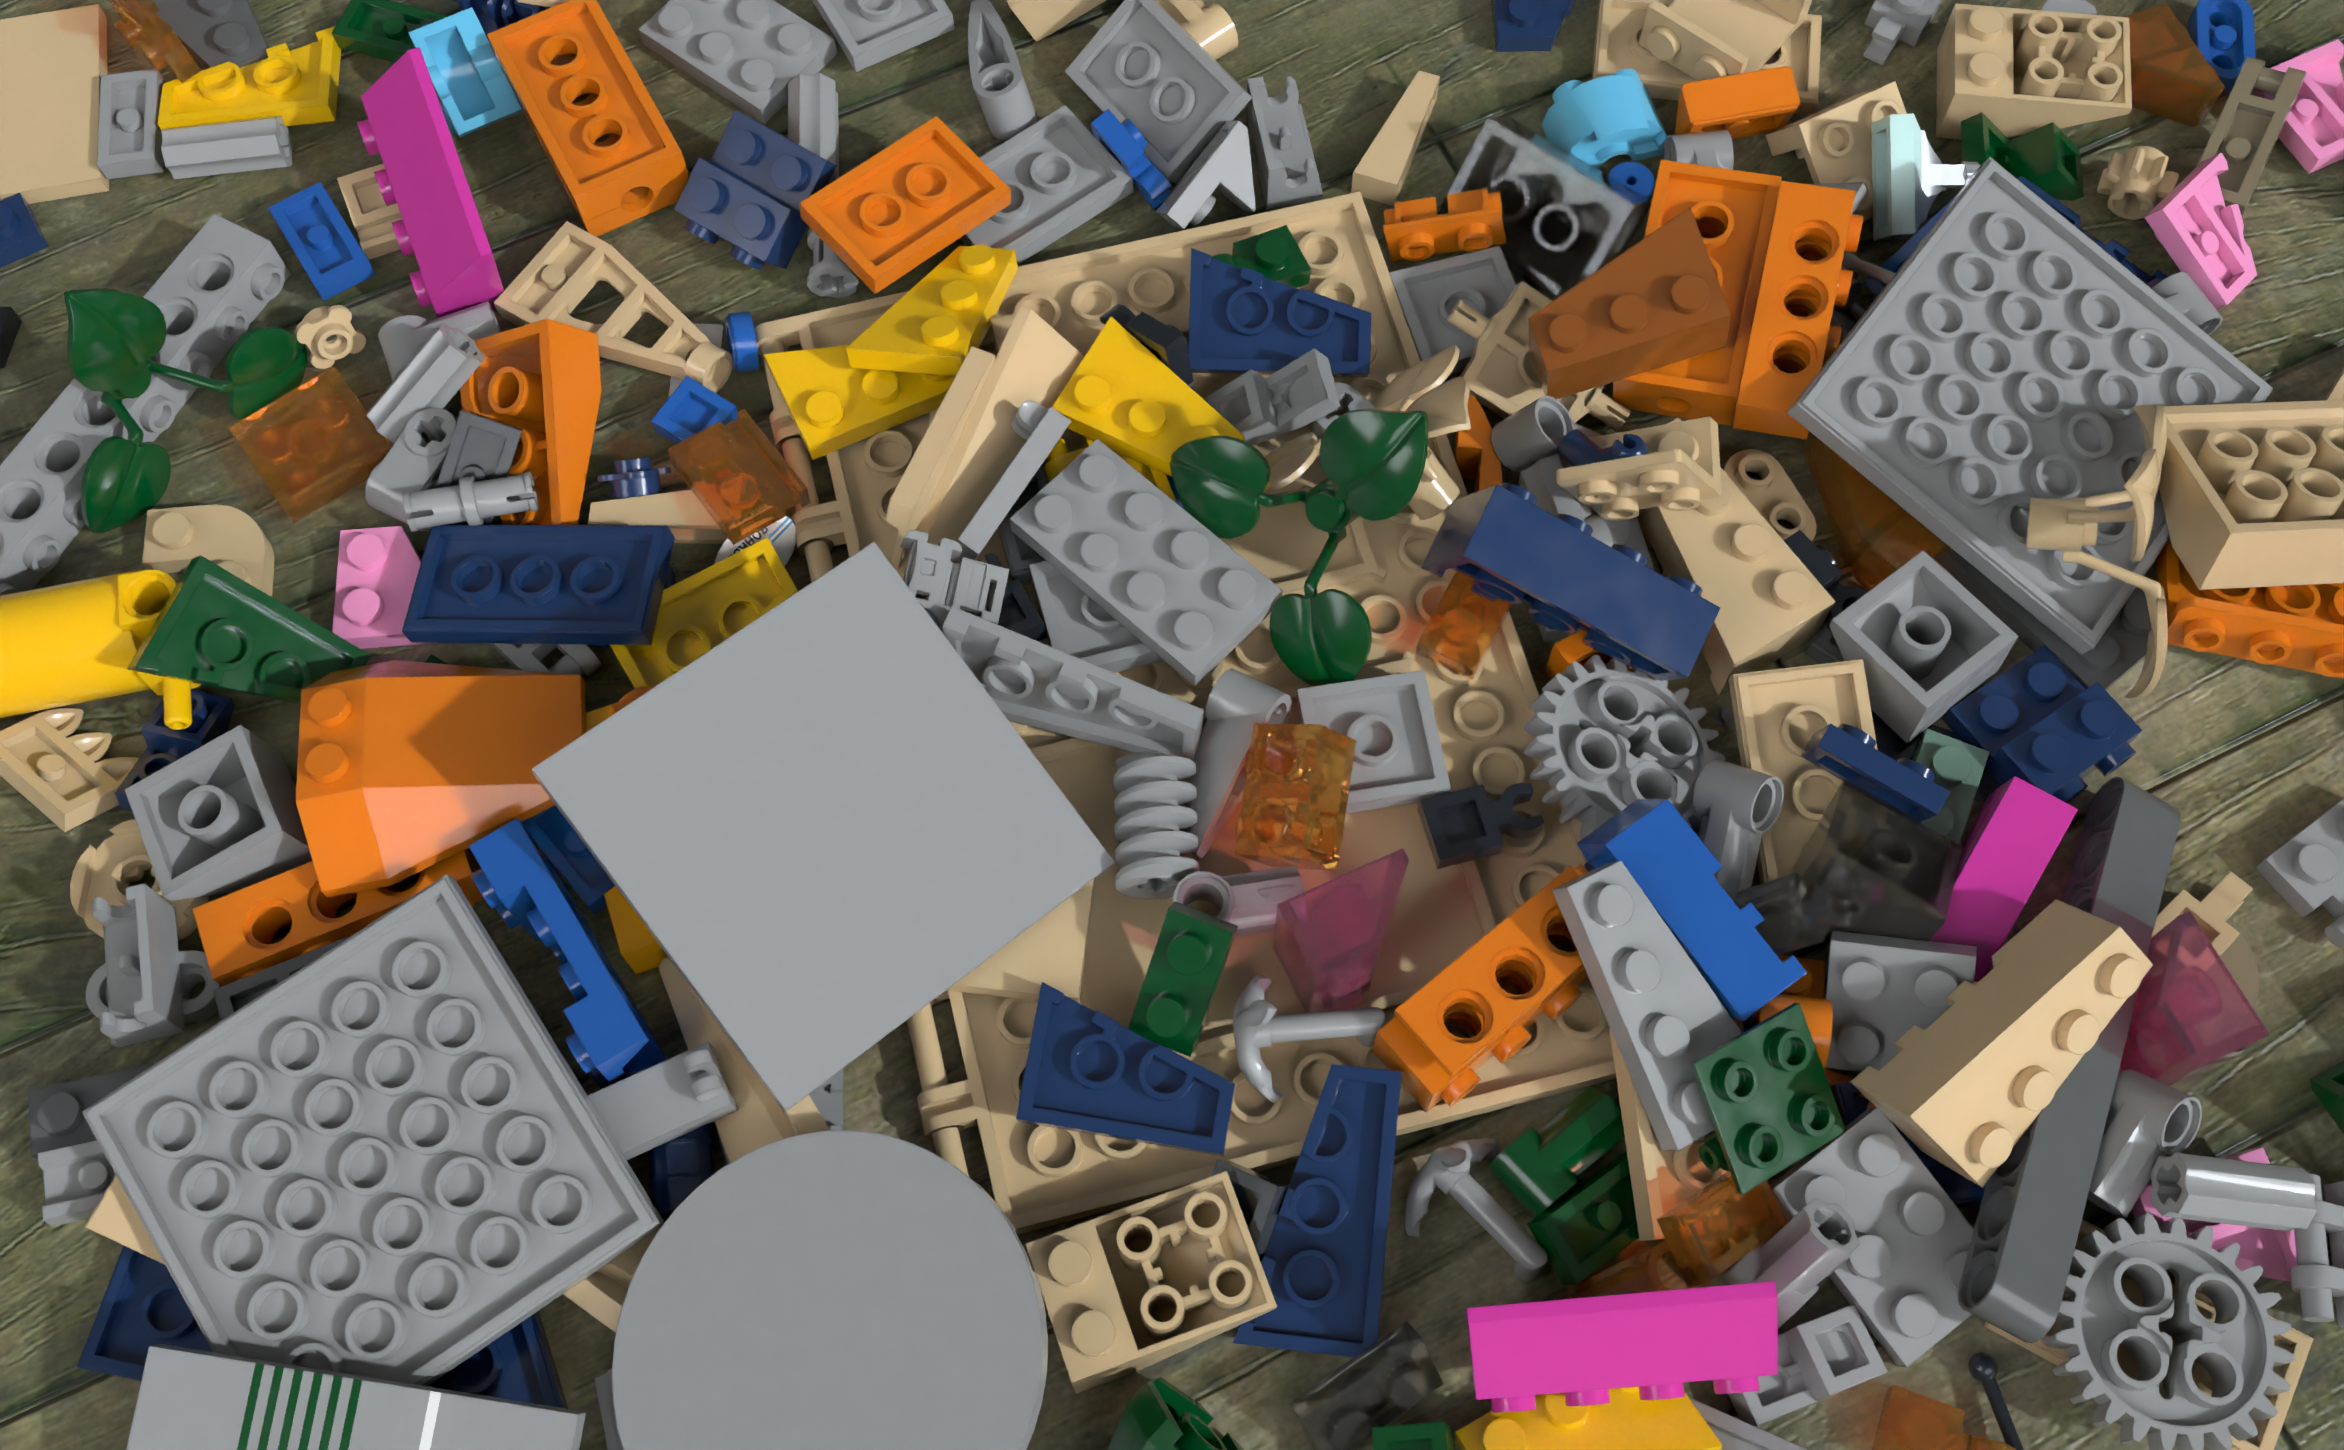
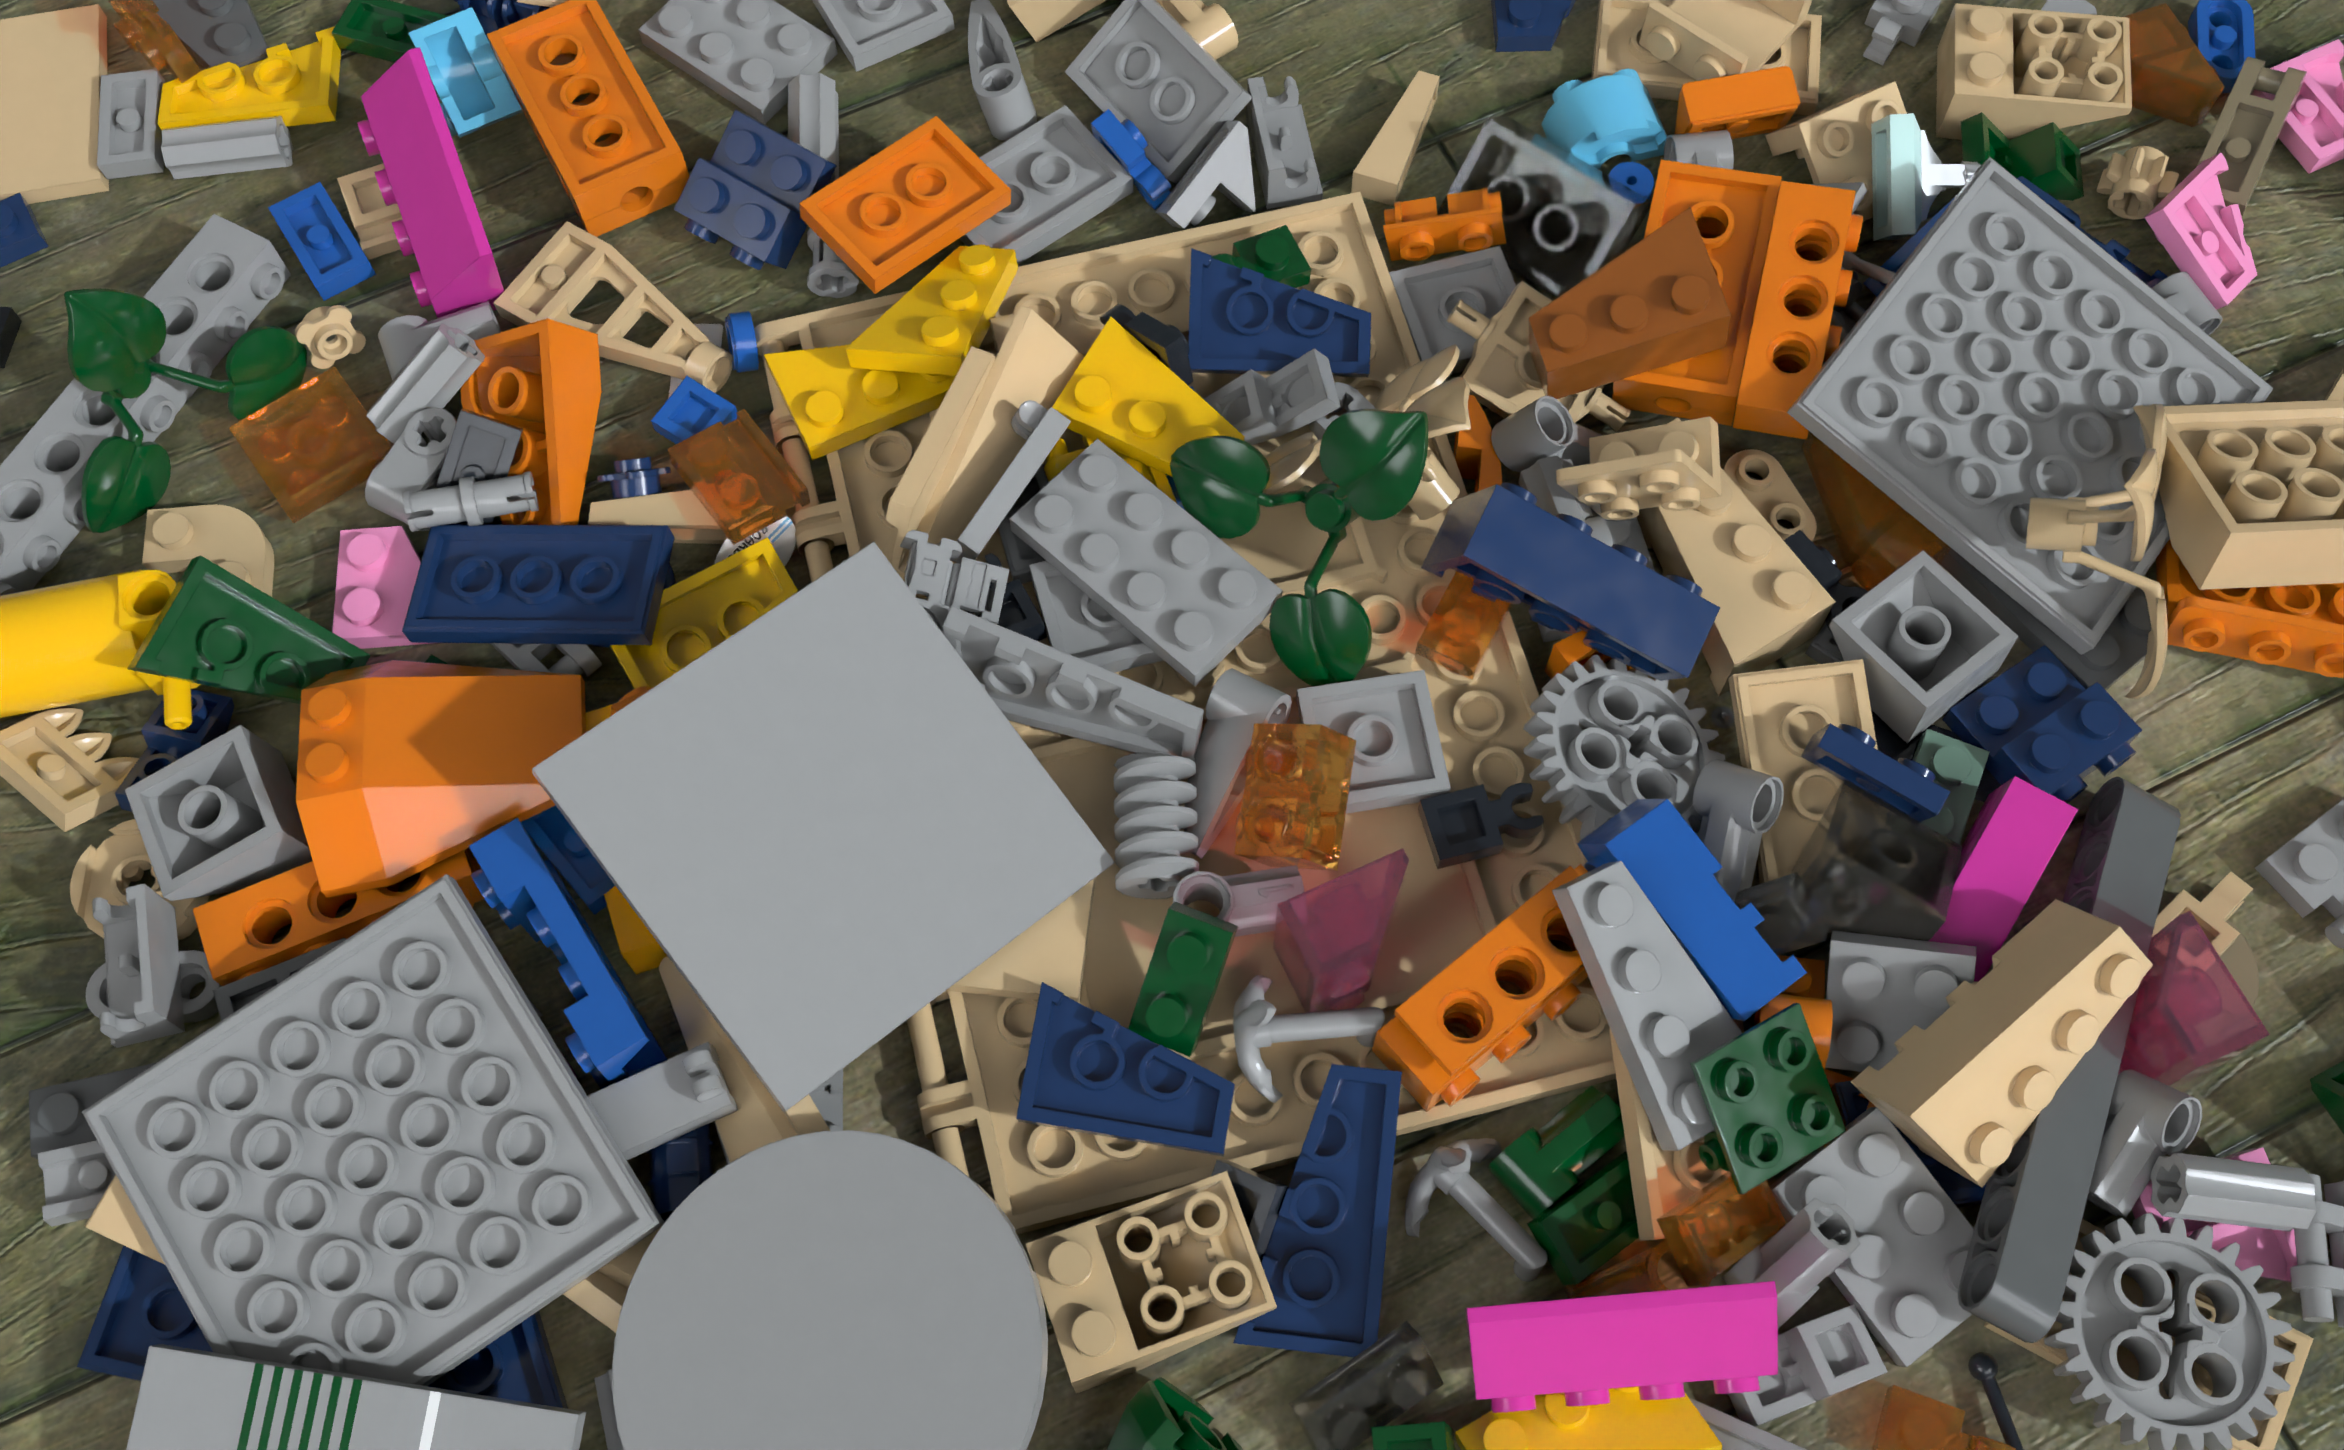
(1581, 450): dark blue arm -> none

